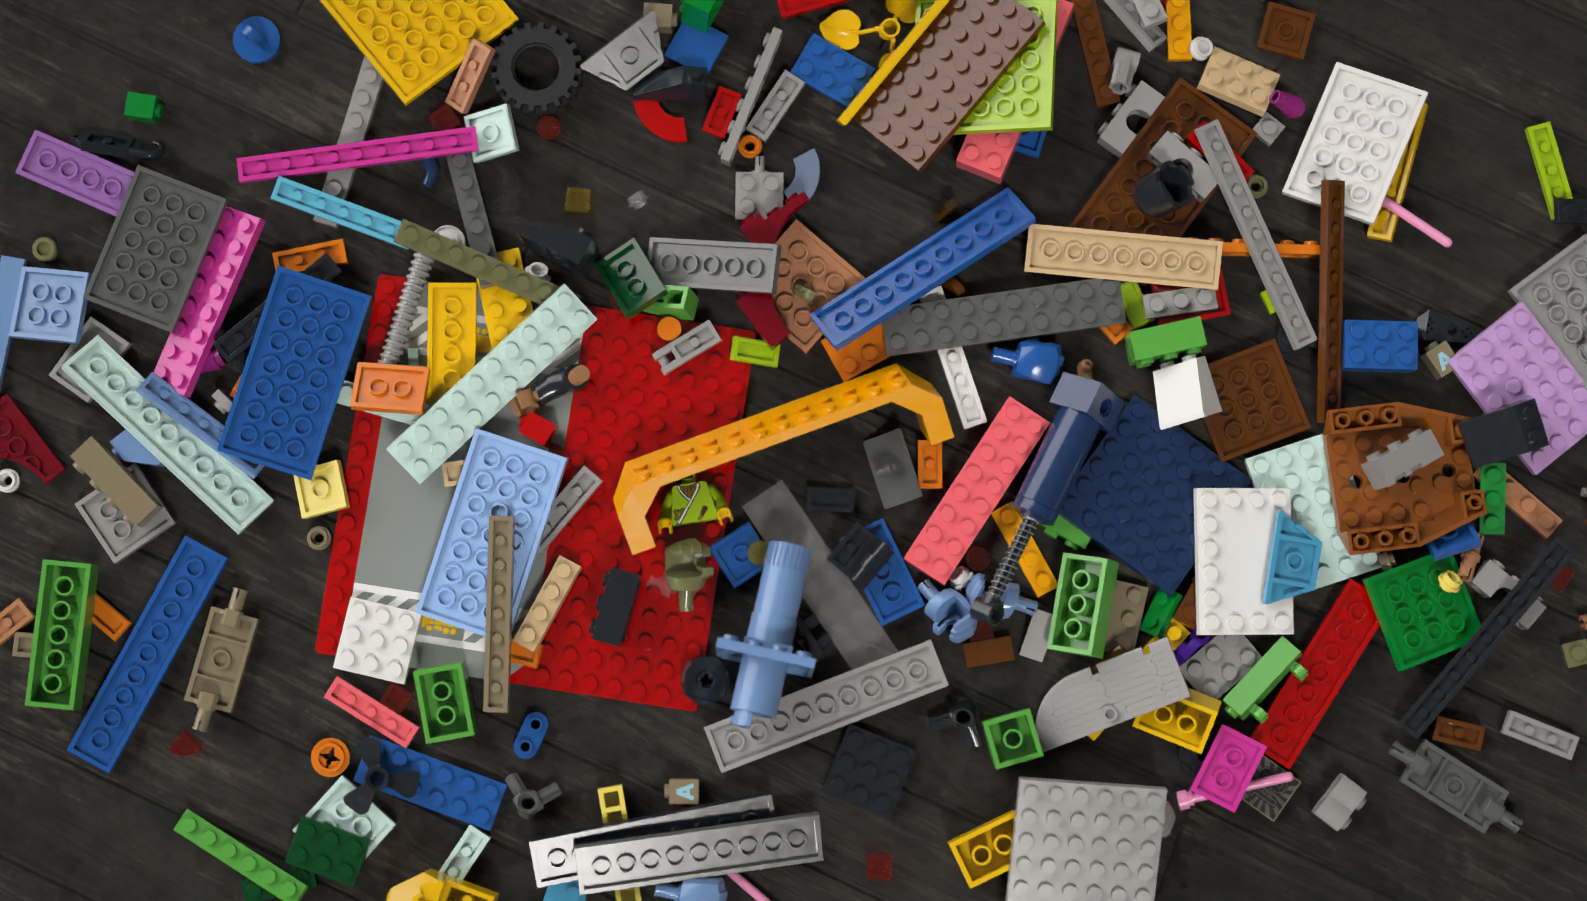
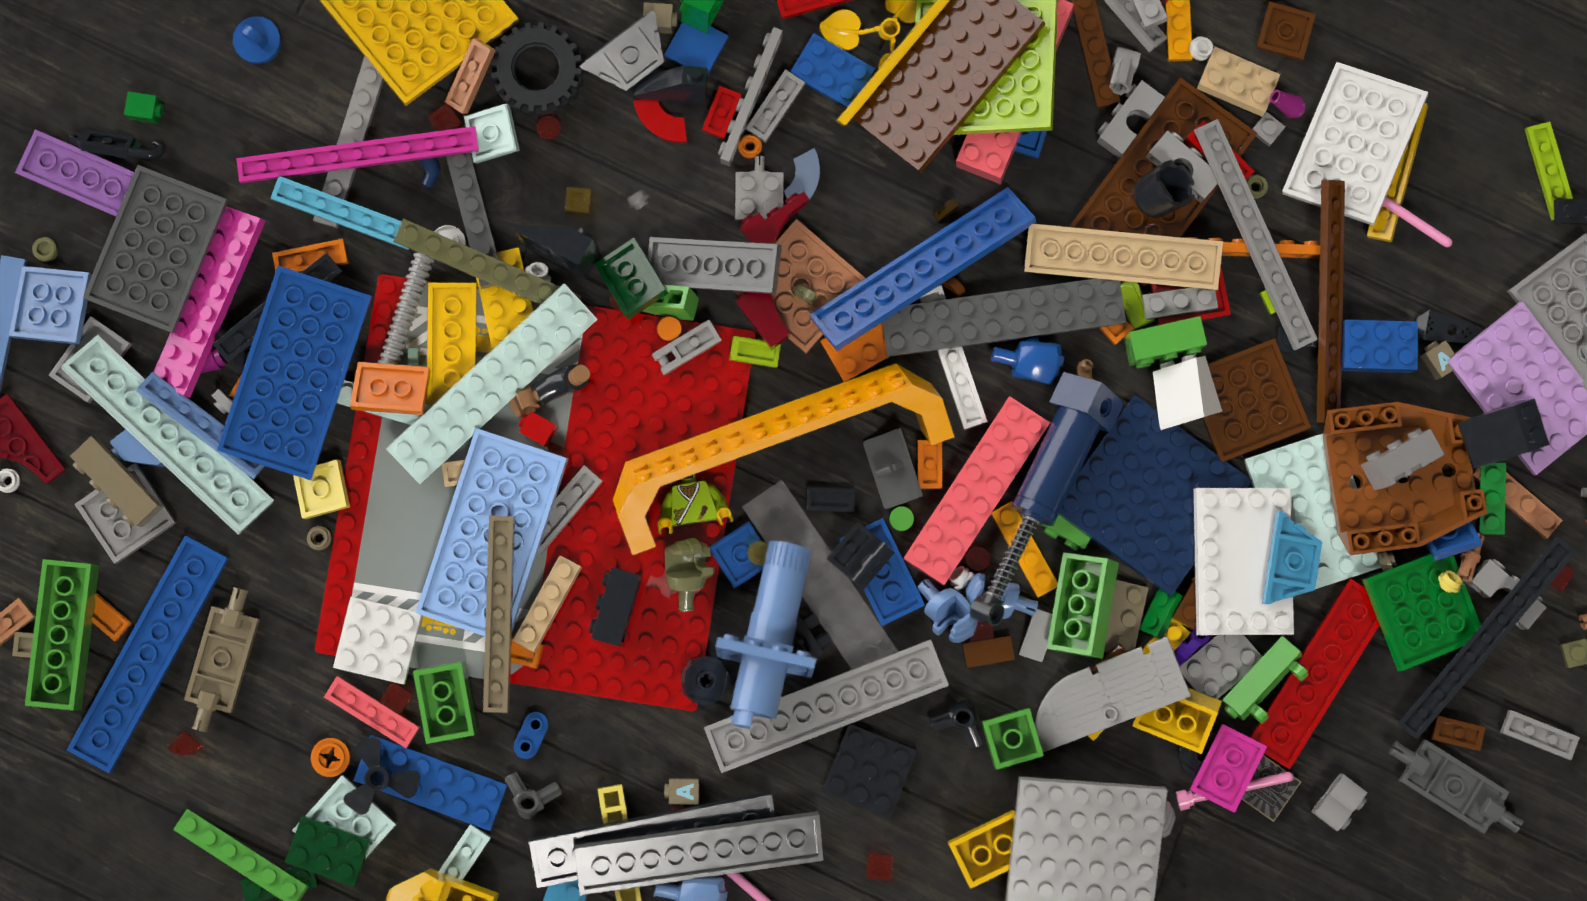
(901, 518): none -> bright green tile

